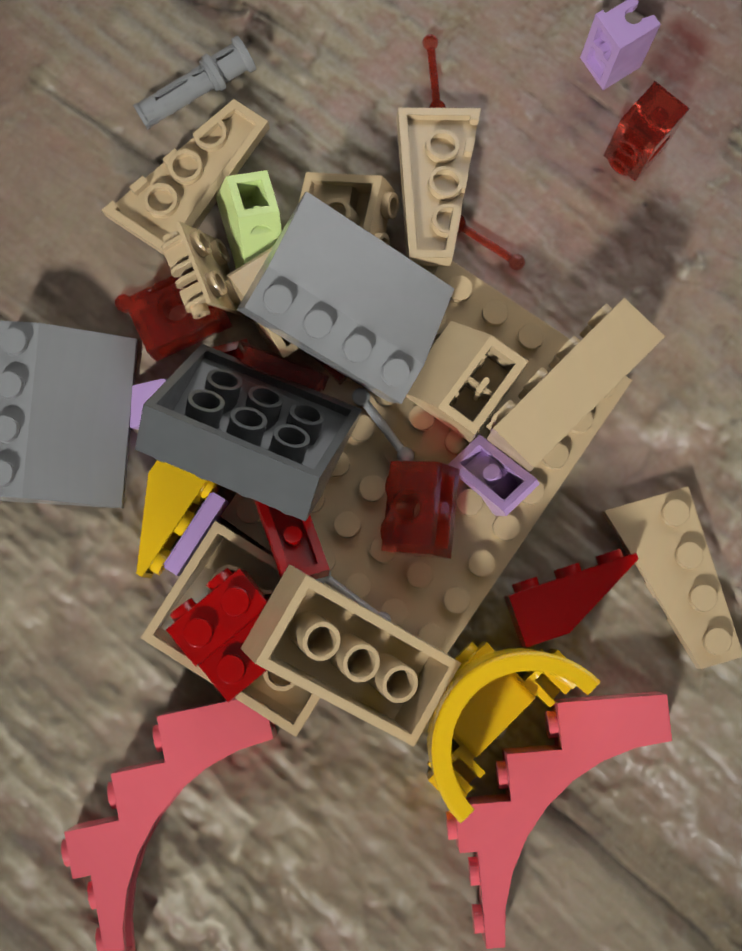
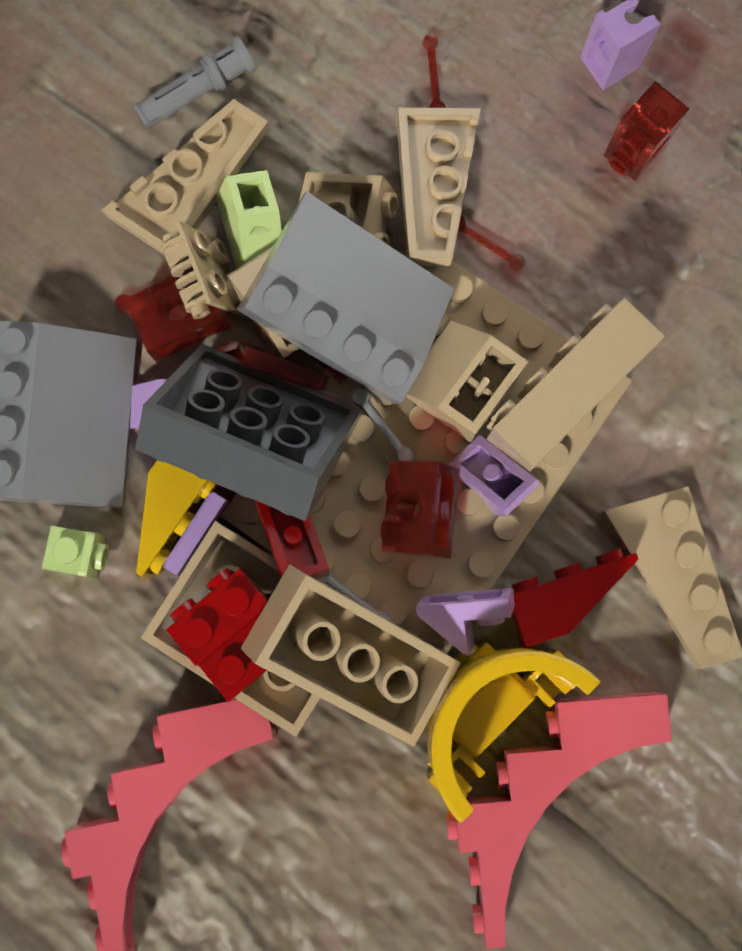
(75, 552): none -> yellowish green bracket
(452, 613): none -> lavender slope

